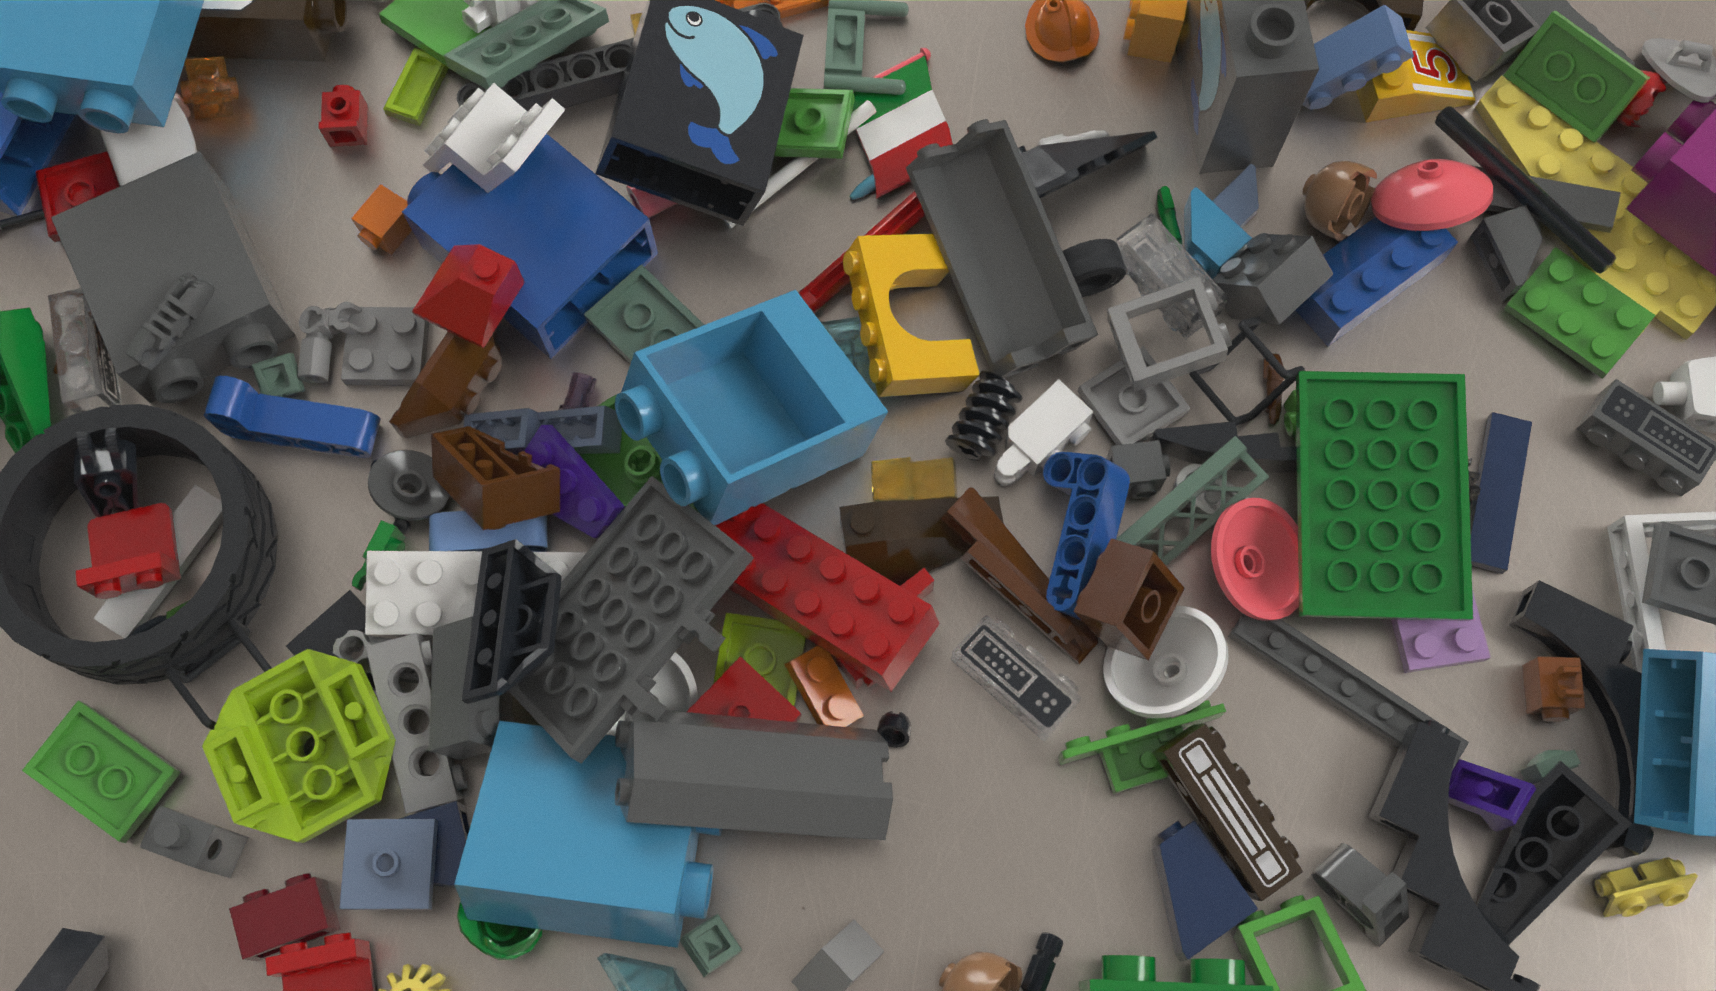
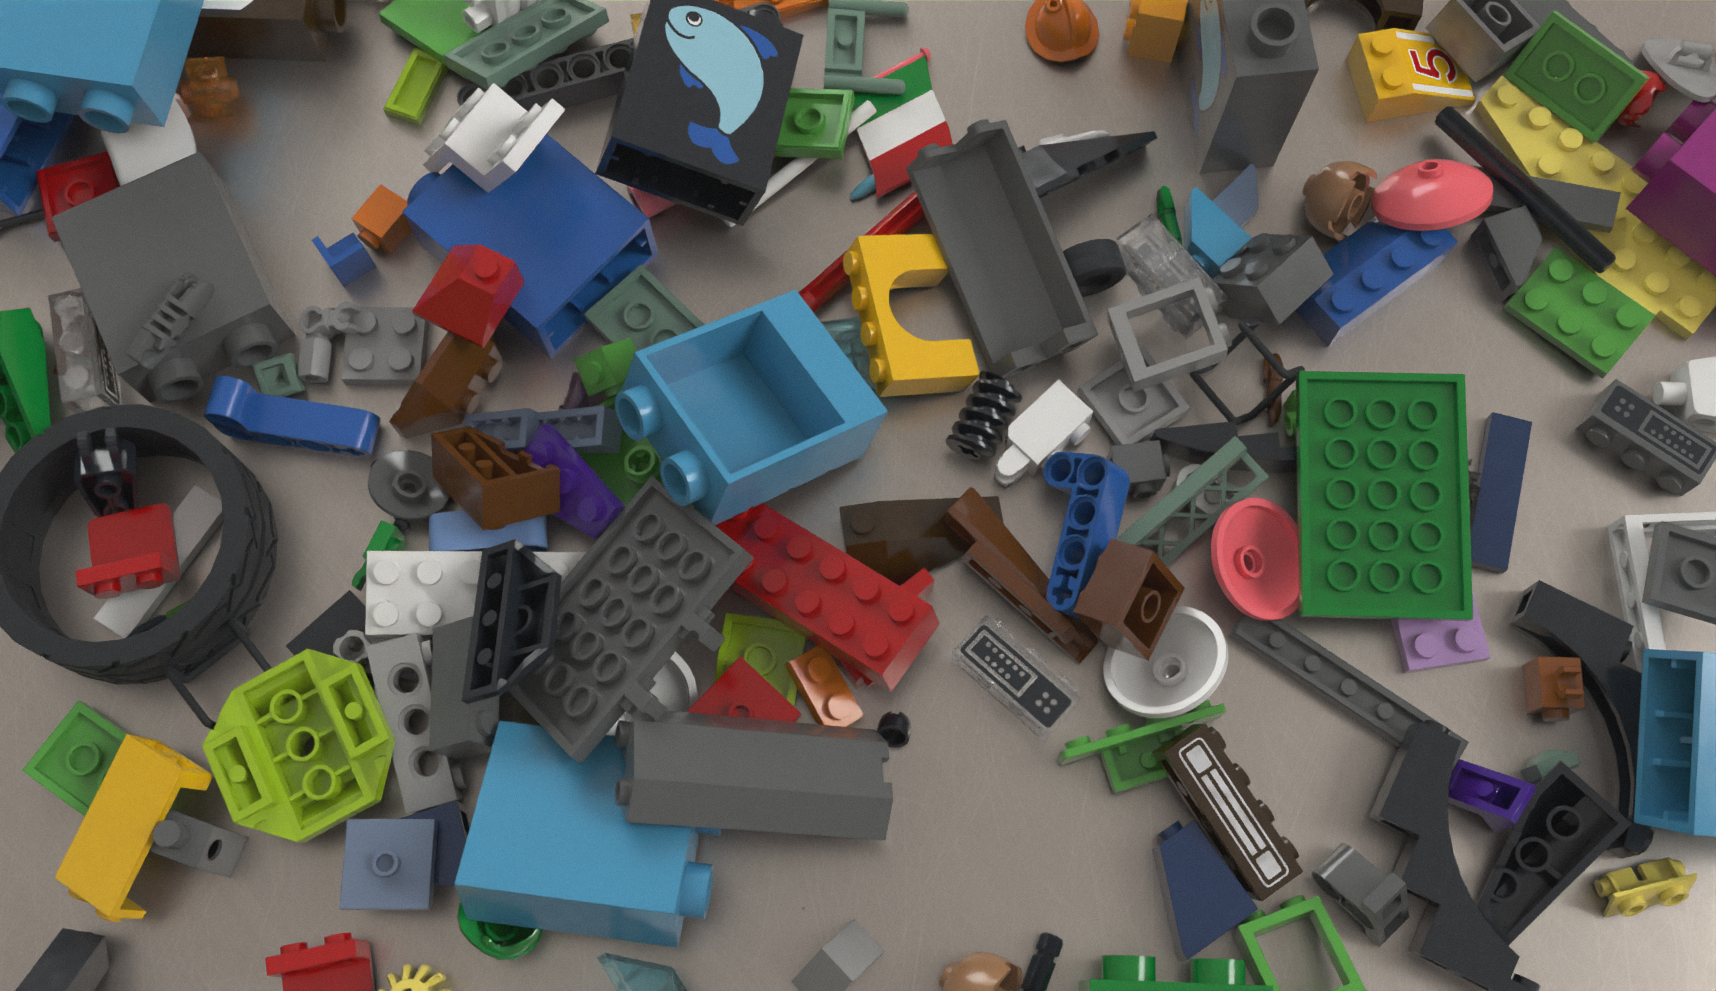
(122, 823): none -> yellow panel
(284, 917): dark red brick -> none
(344, 117): red brick -> none
(346, 258): none -> blue panel
(606, 367): none -> bright green brick
(710, 945): sand green tile -> none
(913, 480): clear yellow slope -> none
(1357, 55): medium blue brick -> none

